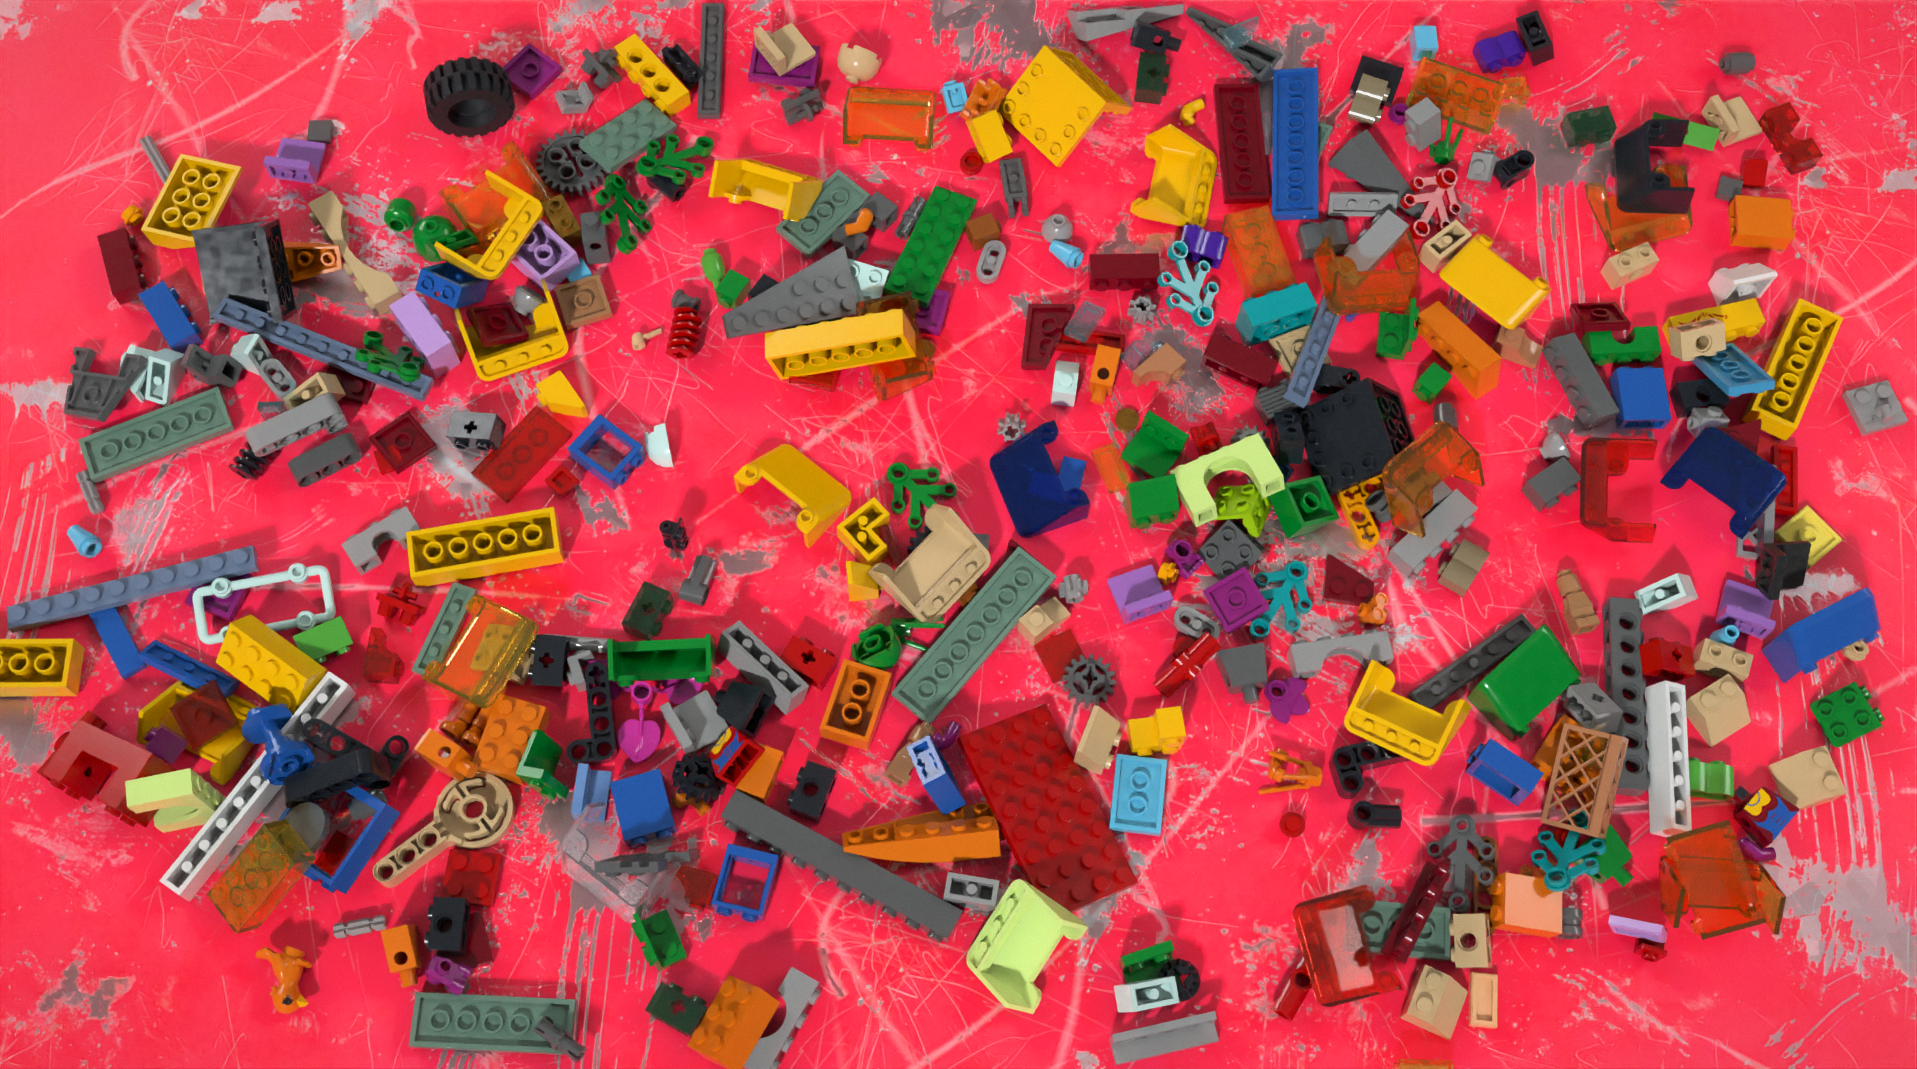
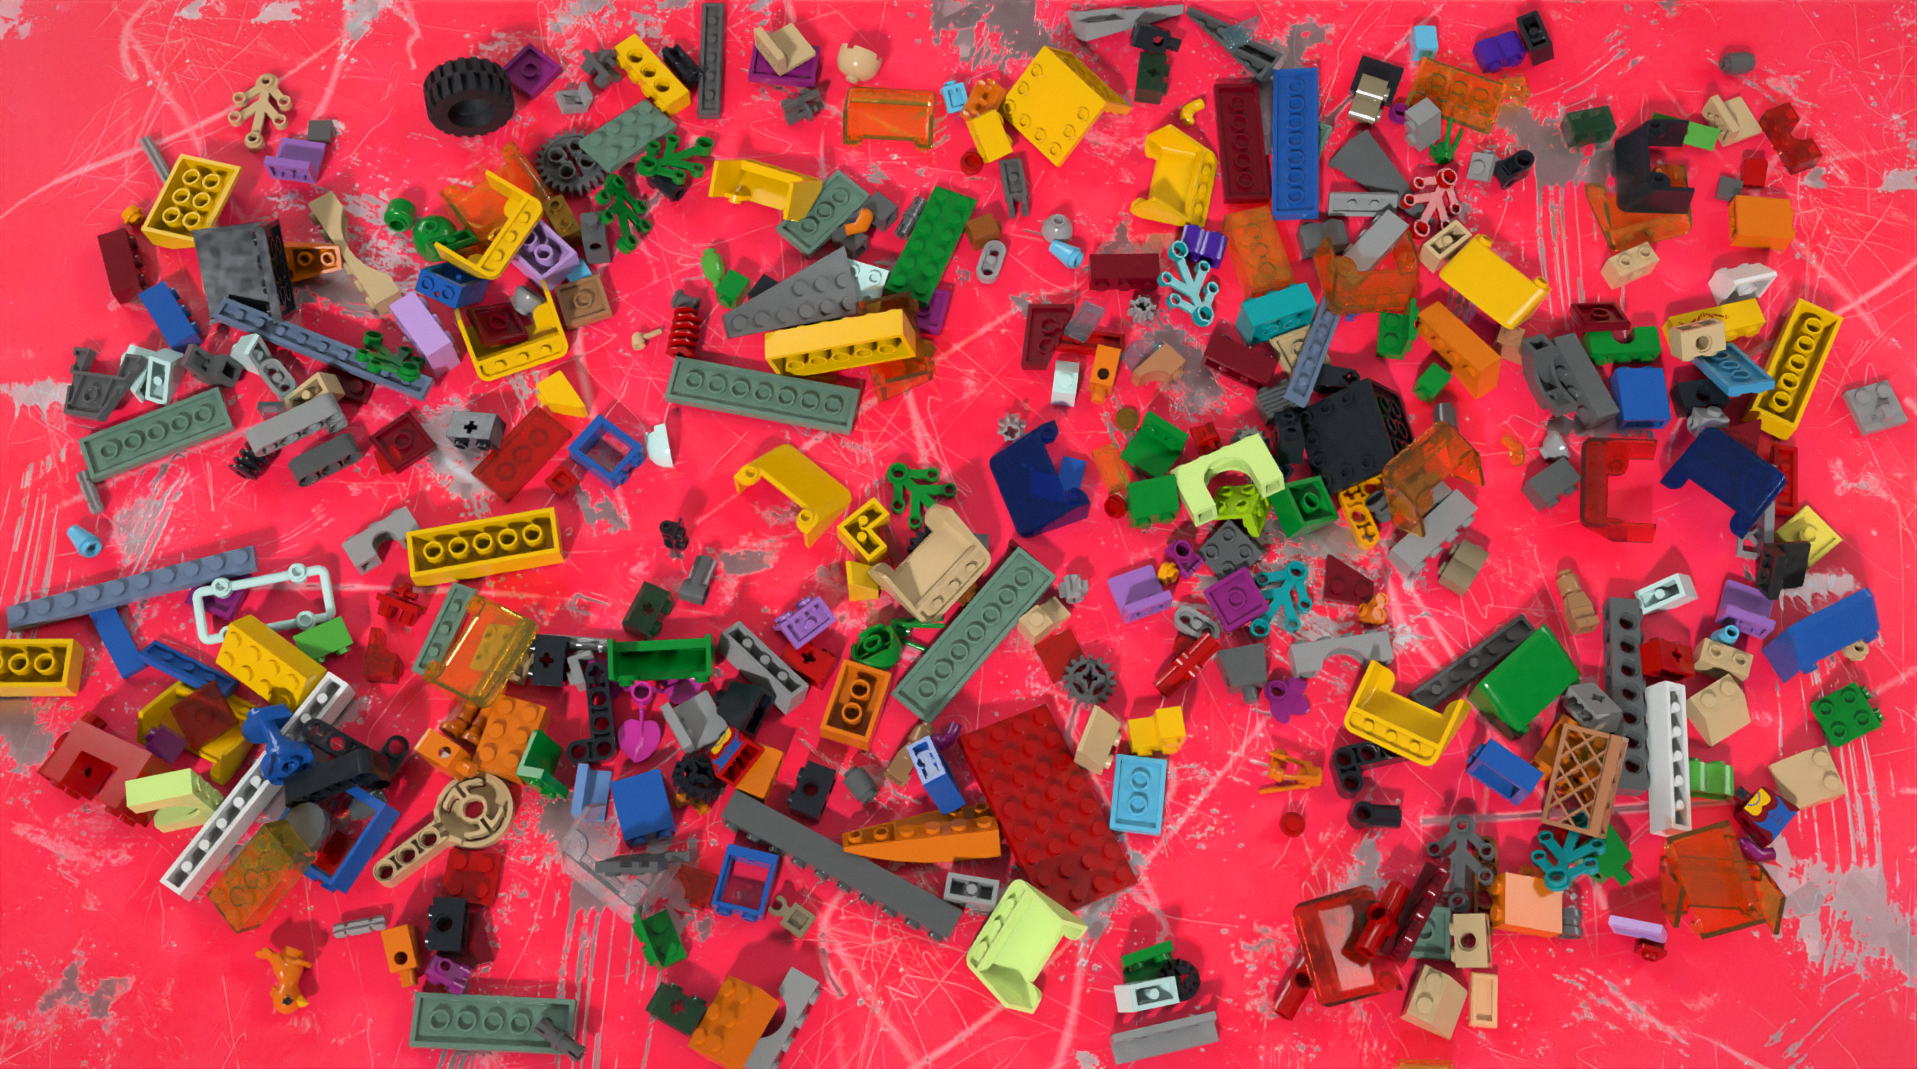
(260, 109): none -> tan plant
(762, 395): none -> sand green plate
(795, 919): none -> dark tan plate
(805, 621): none -> medium lavender bracket
(860, 784): none -> dark grey brick
(1115, 506): none -> red plate
(1382, 919): none -> red piece
(1516, 450): none -> arm
(1541, 376): none -> dark grey arch

